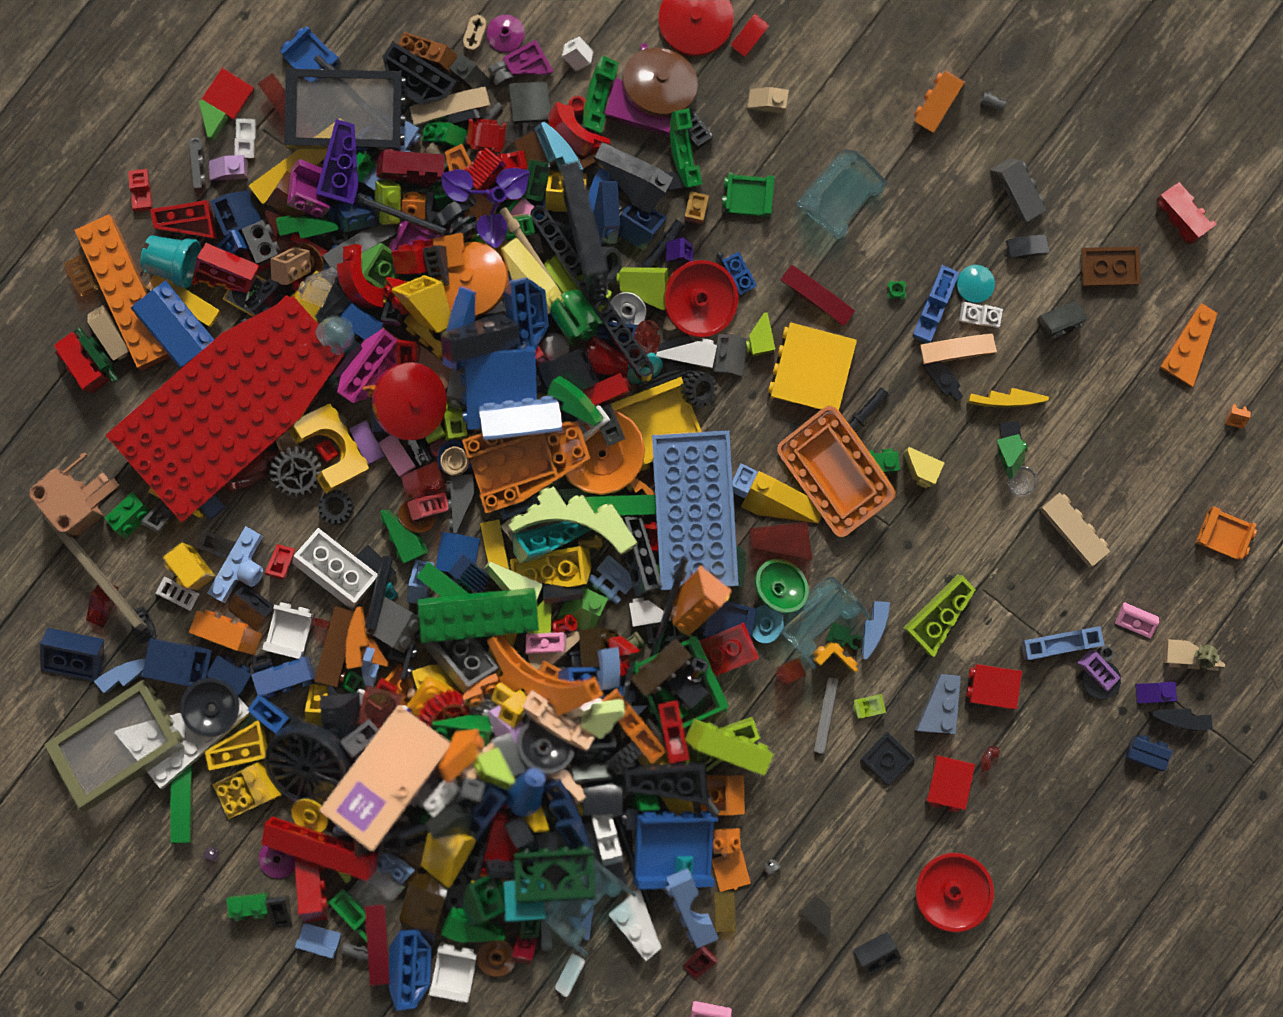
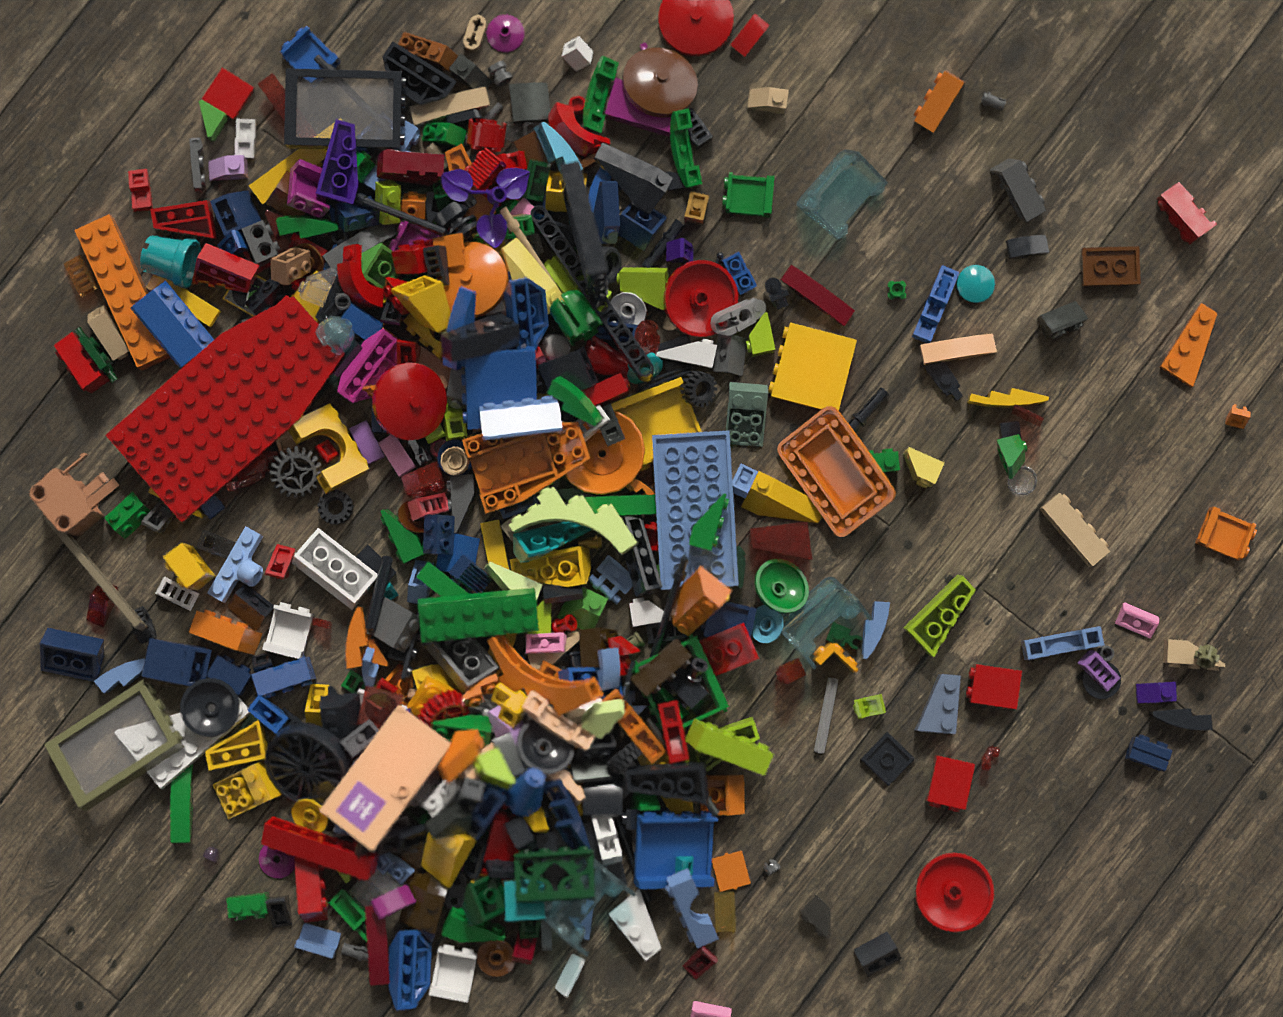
(334, 650): reddish brown brick -> none
(340, 303): none -> dark grey hinge
(393, 901): none -> magenta slope
(437, 537): none -> dark blue brick
(528, 61): magenta wing -> none
(705, 529): none -> green slope
(726, 841): orange brick -> none
(746, 413): none -> sand green slope
(751, 311): none -> light grey piece
(776, 293): none -> black hips
(980, 315): white slope -> none
(1027, 415): none -> clear red piece

